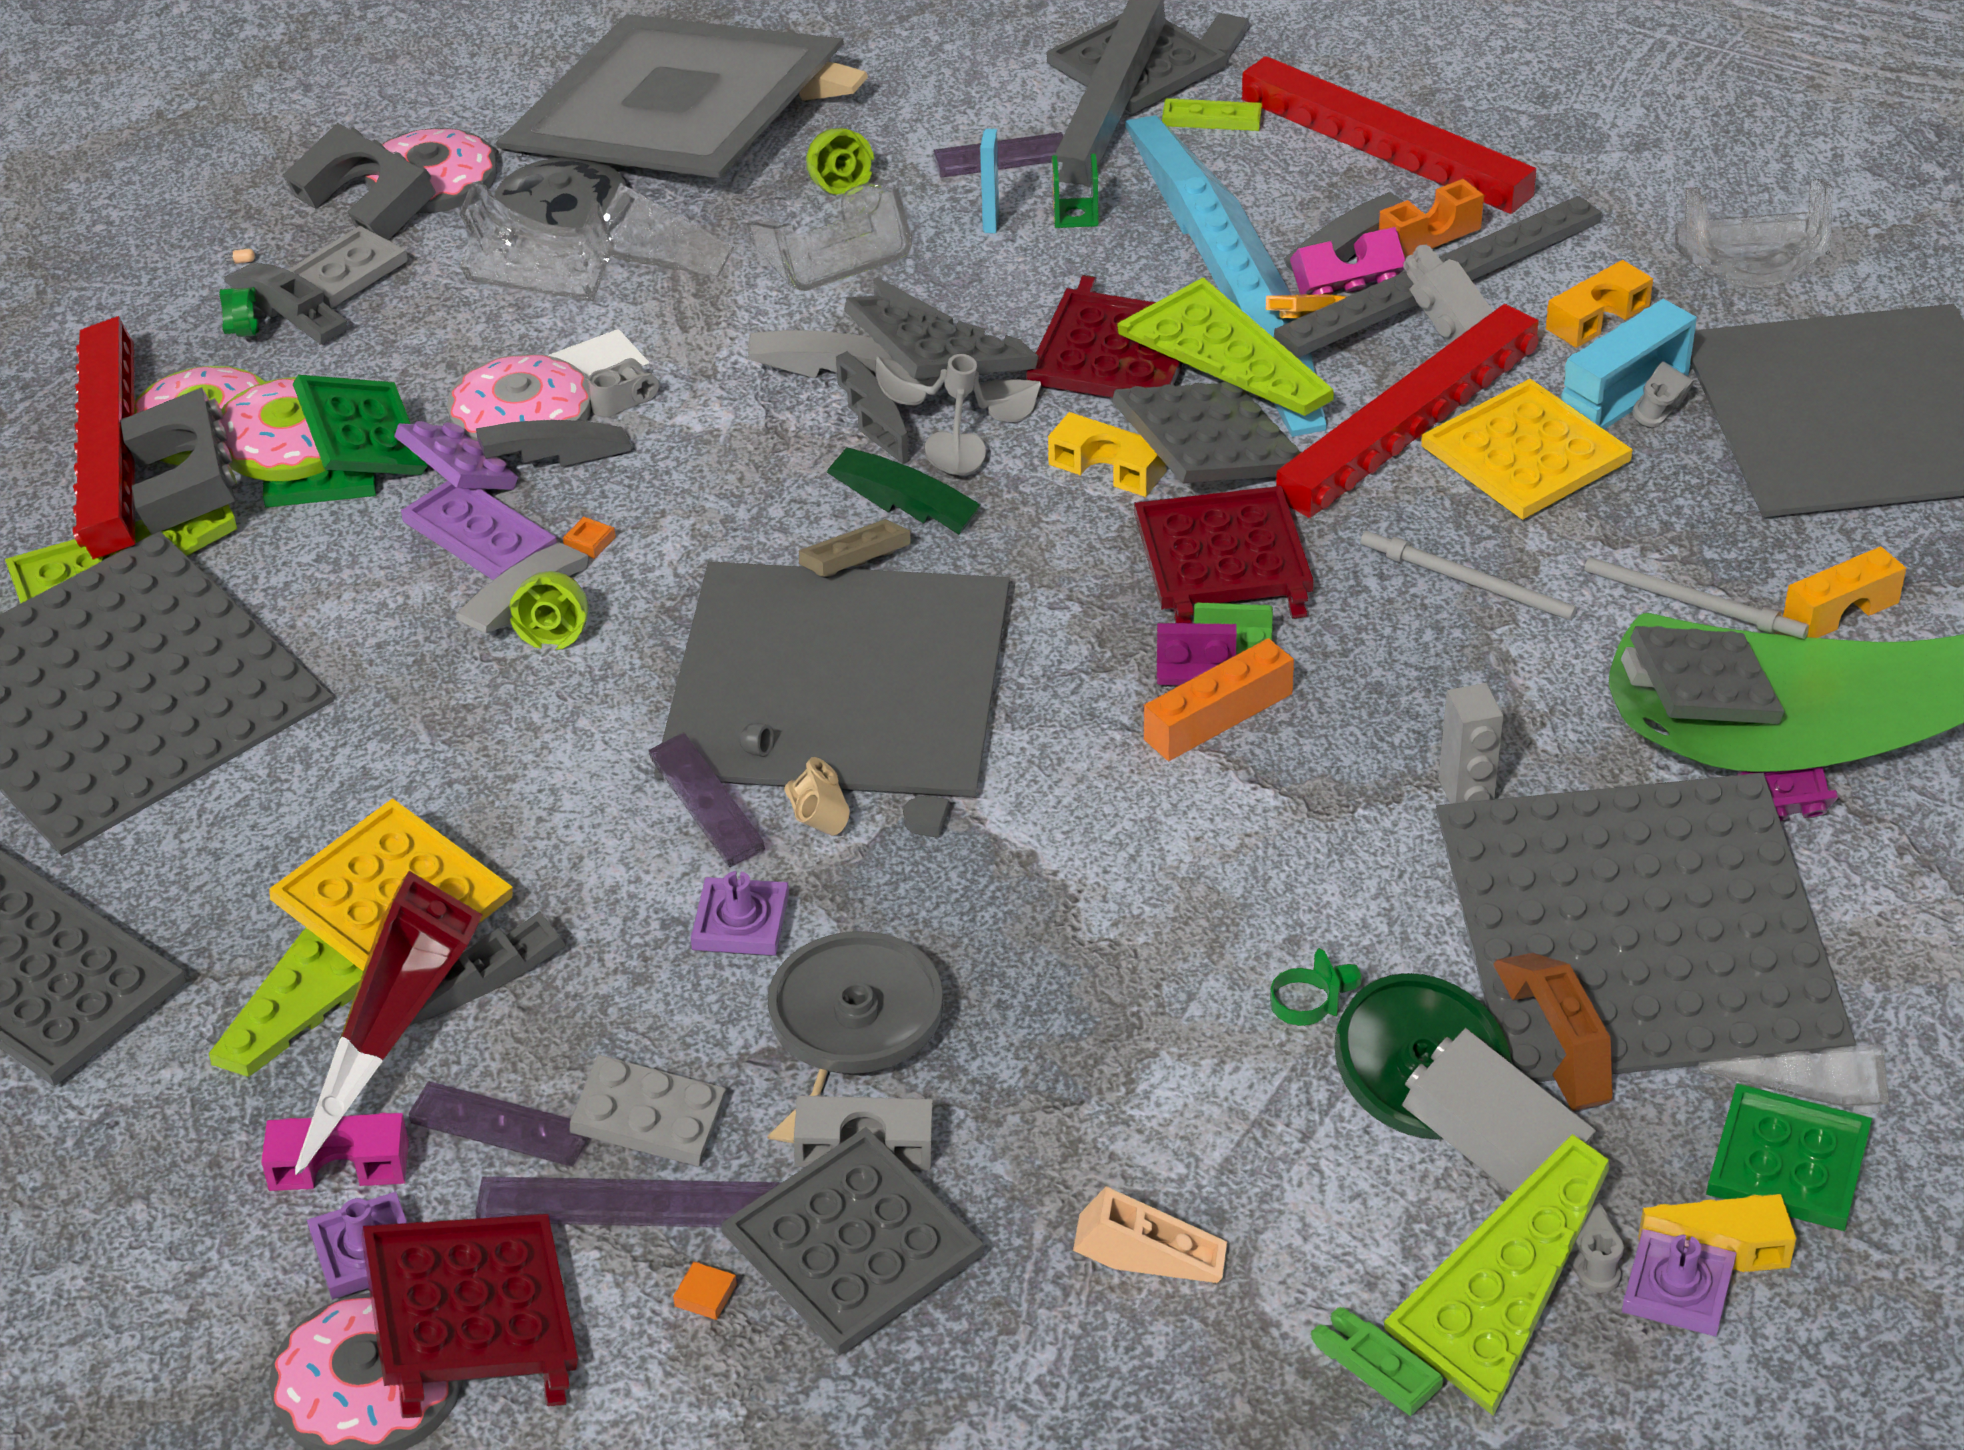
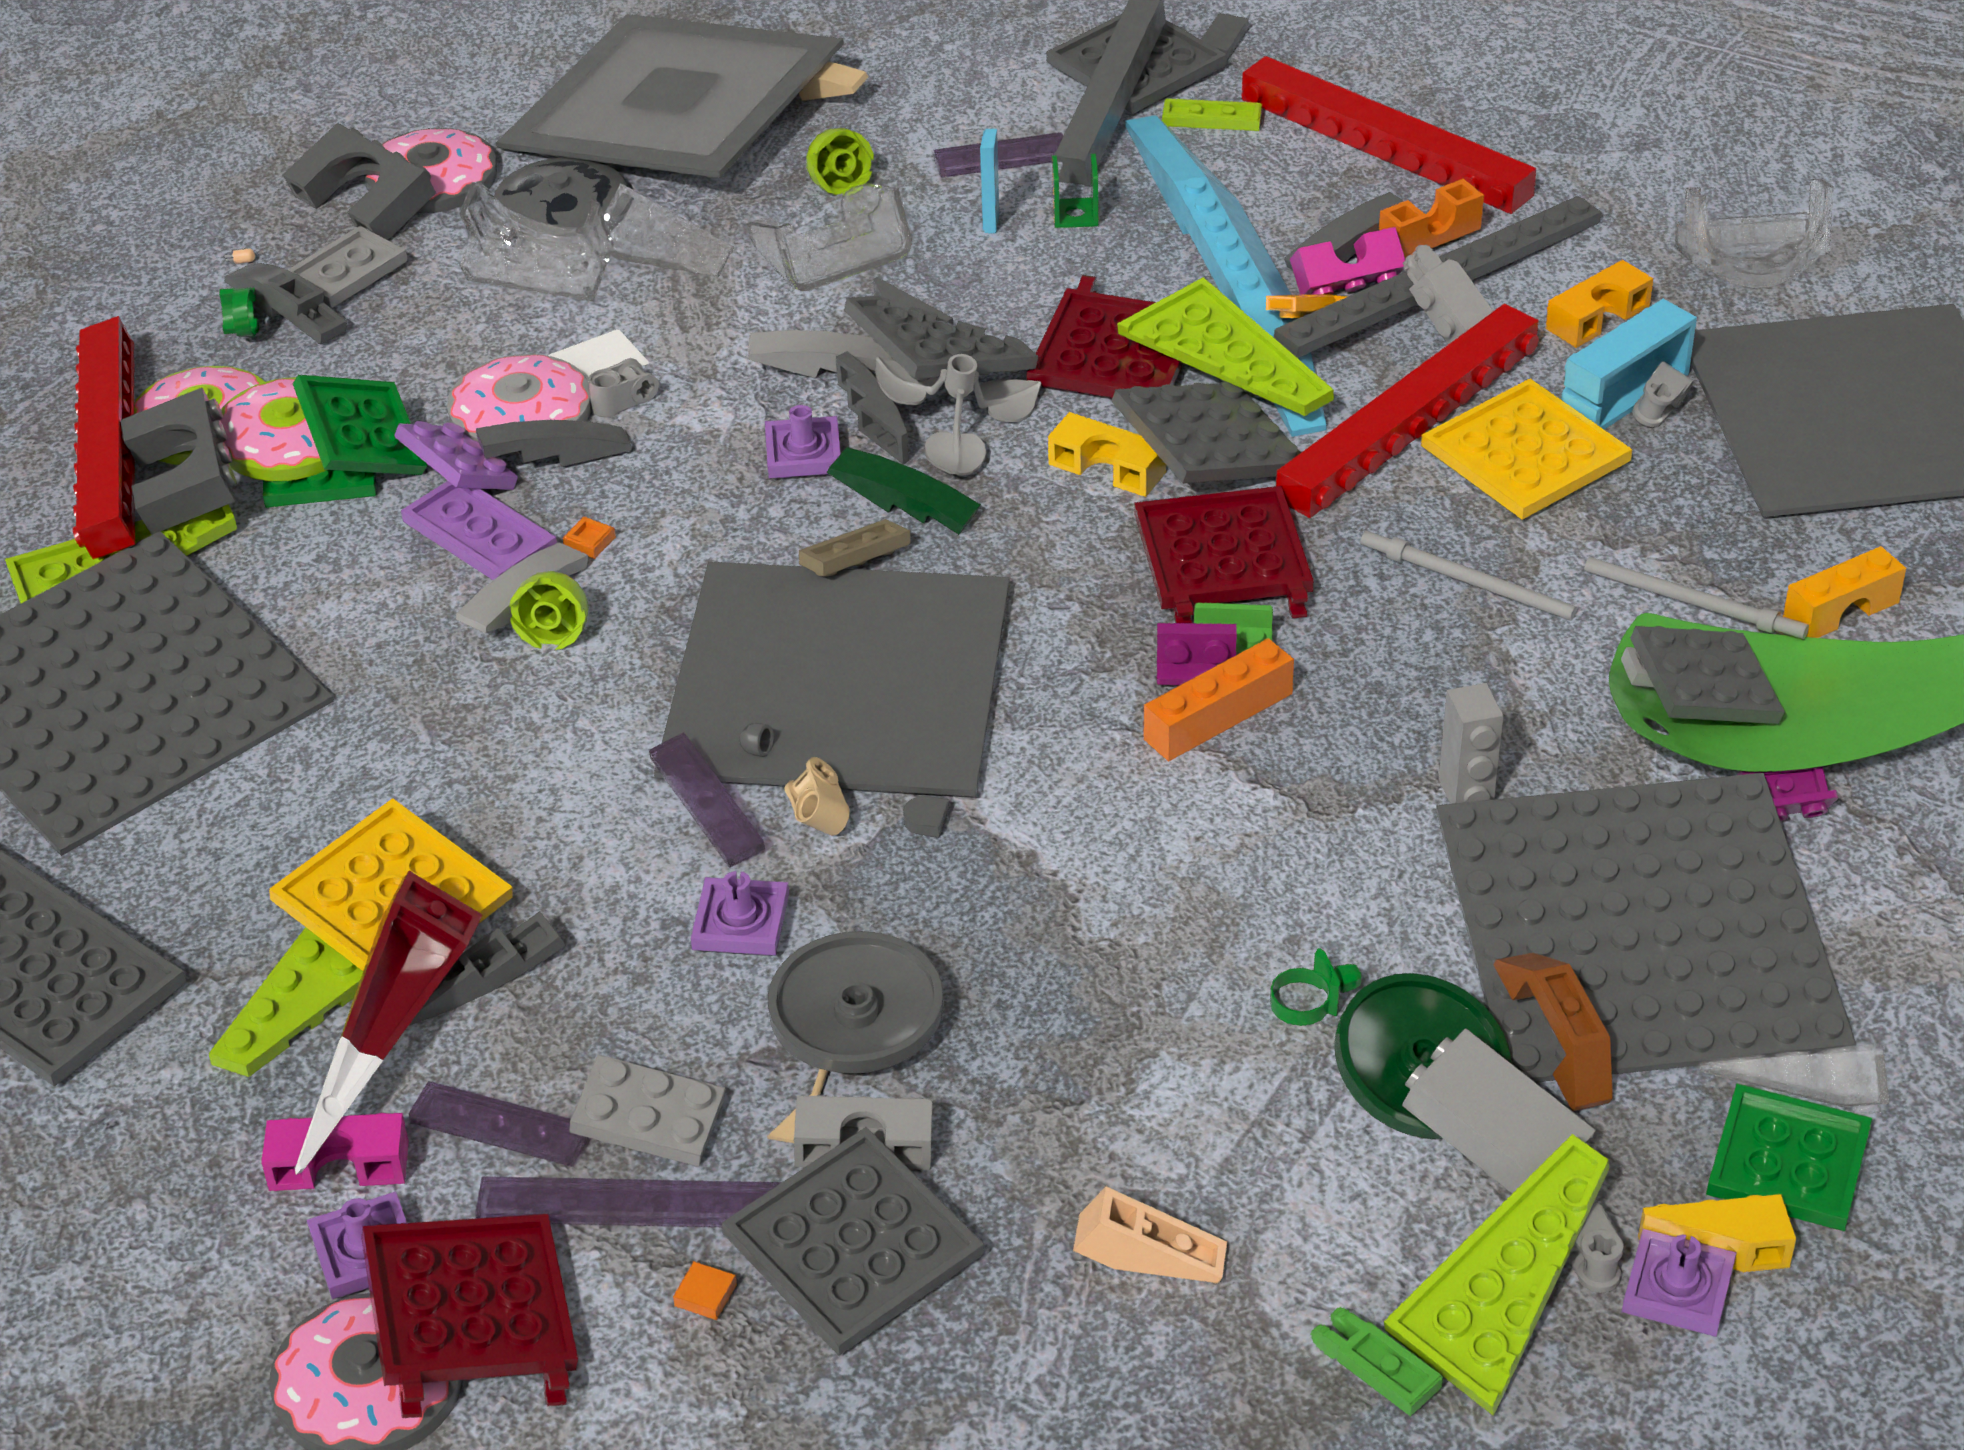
(801, 444): none -> medium lavender plate

